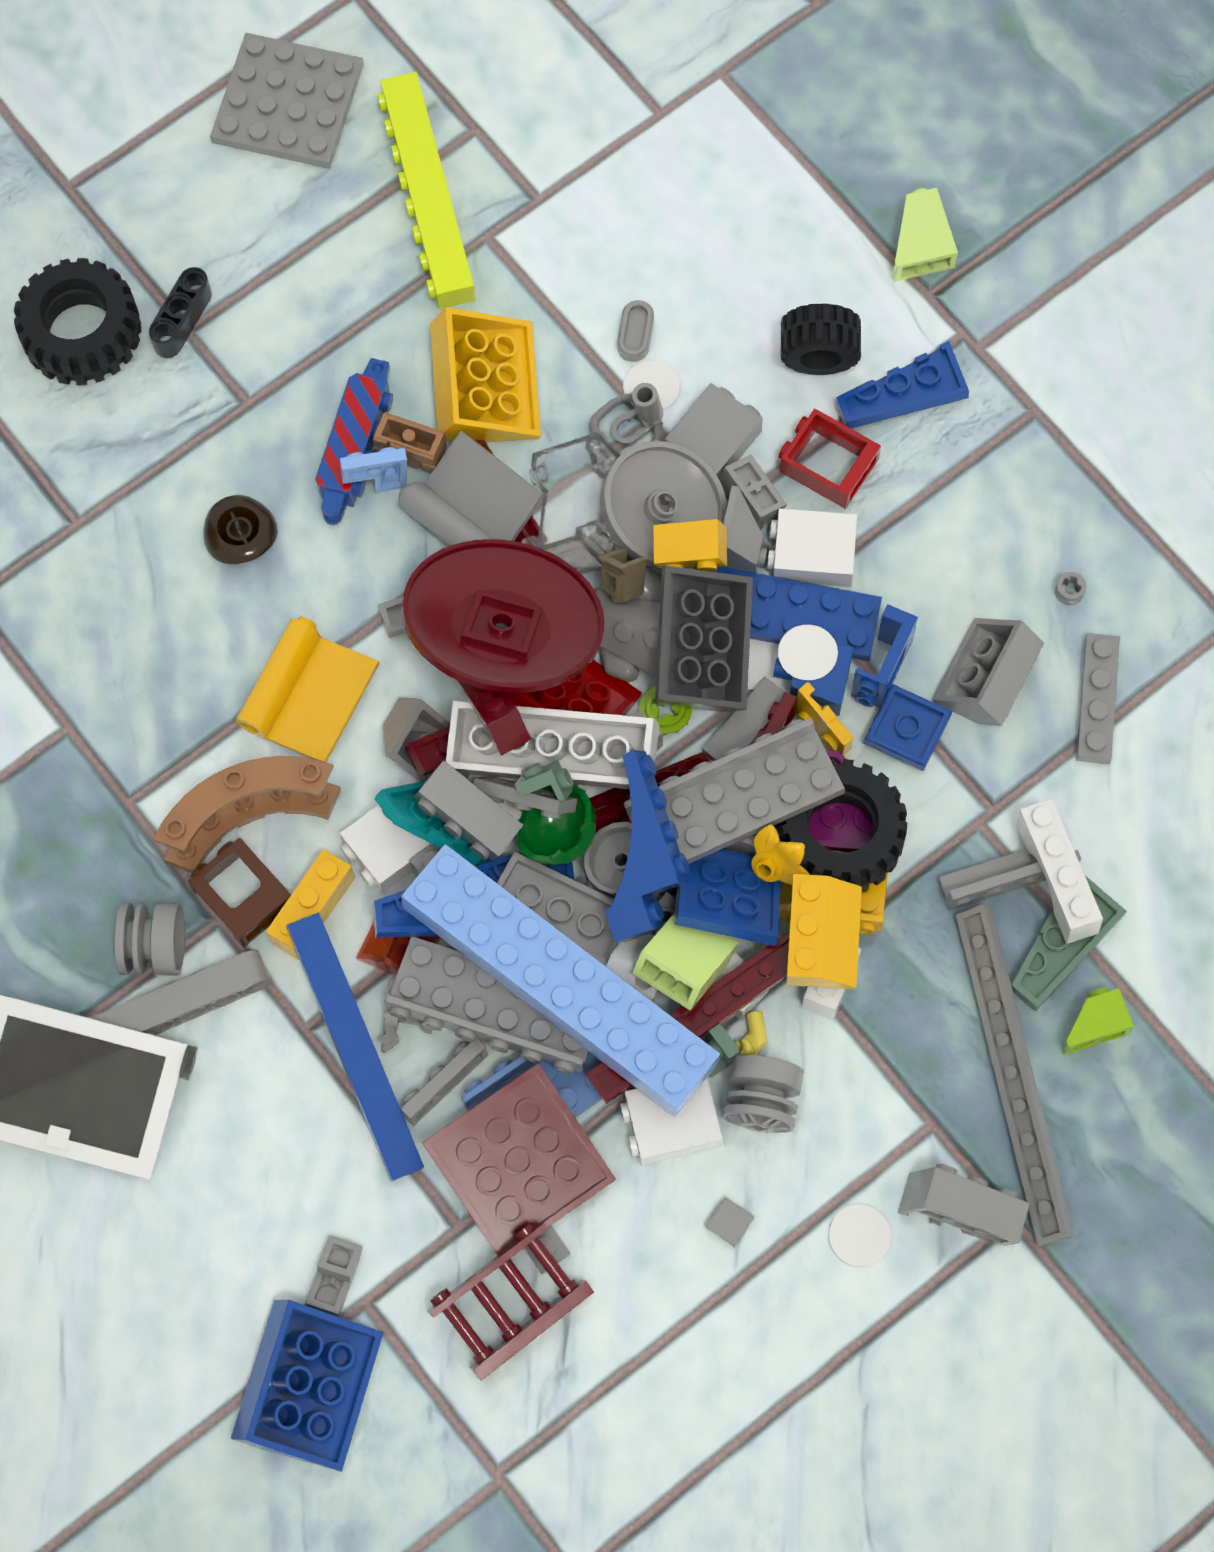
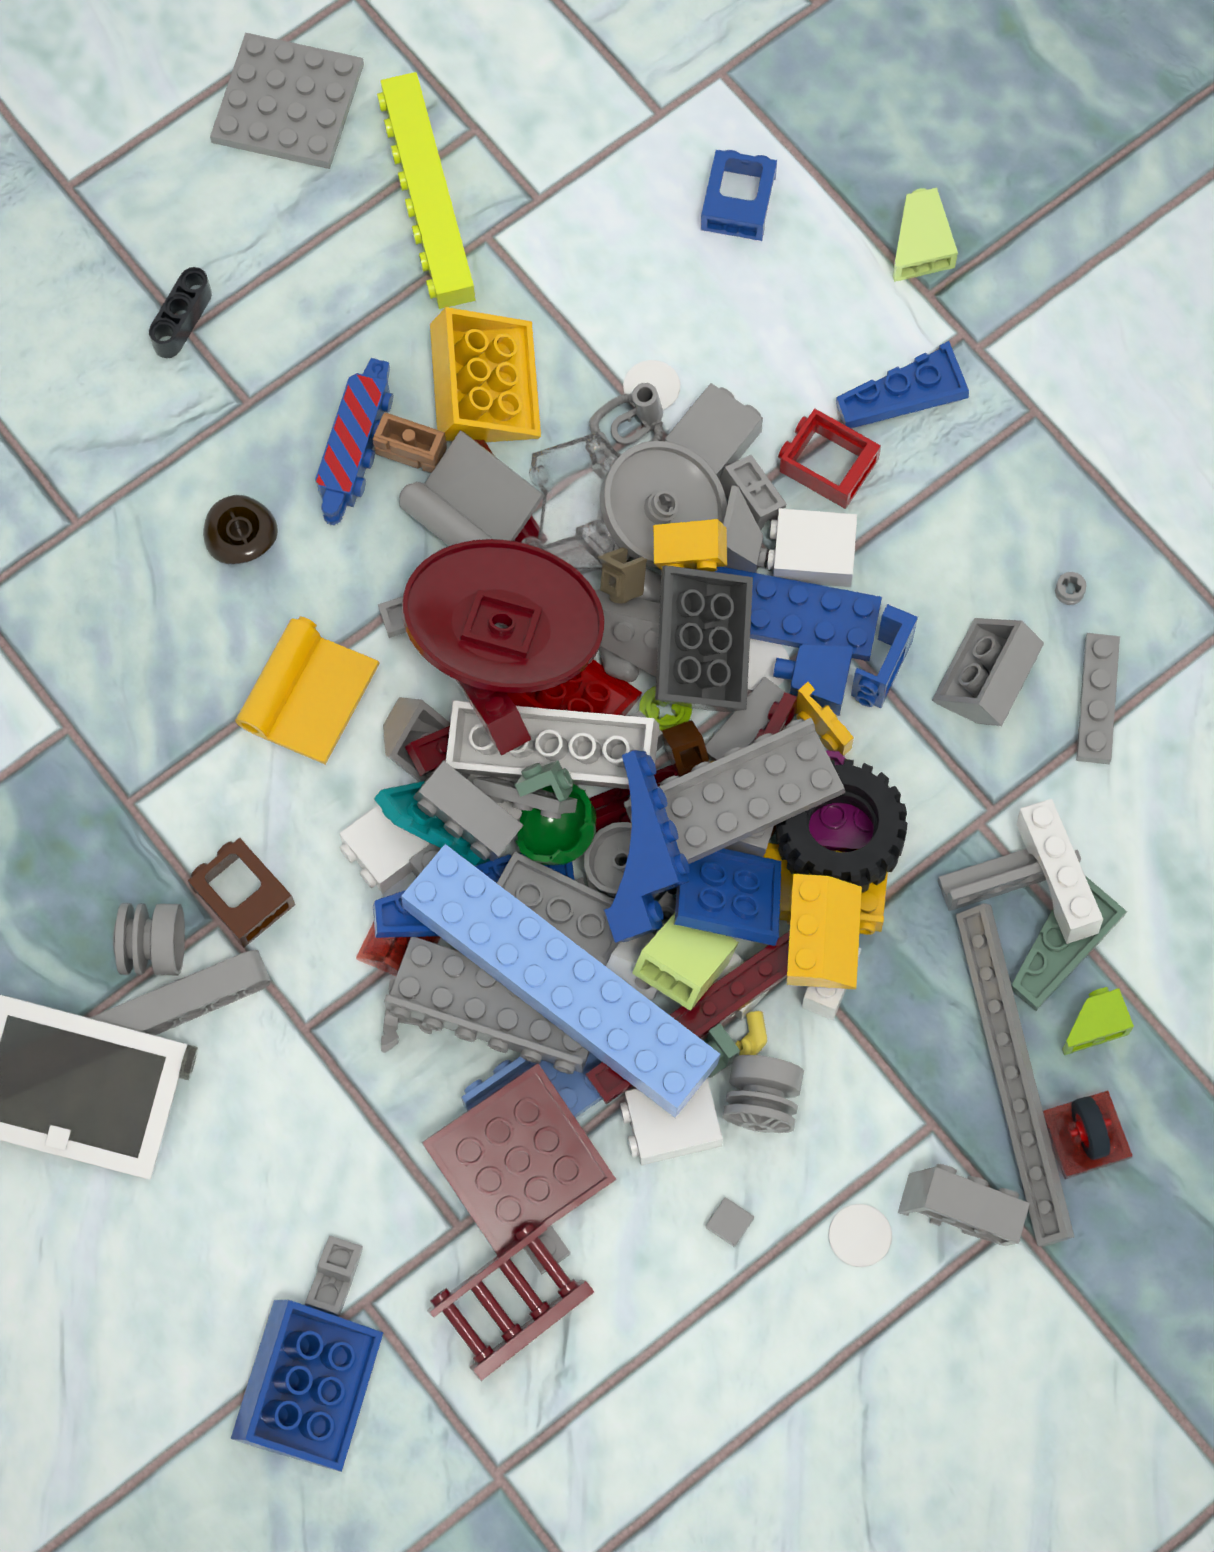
(70, 286): black tyre -> none
(240, 797): medium nougat fence -> none
(316, 893): yellow brick -> none
(355, 1047): blue tile -> none
(385, 467): light blue plate -> none
(443, 1081): light grey plate -> none
(635, 331): light grey tile -> none
(684, 747): none -> reddish brown brick
(736, 215): none -> blue window
(780, 857): yellow plate -> none
(807, 652): white sticker -> none
(820, 339): black tyre -> none
(907, 727): blue plate -> none
(1086, 1134): none -> clear red plate

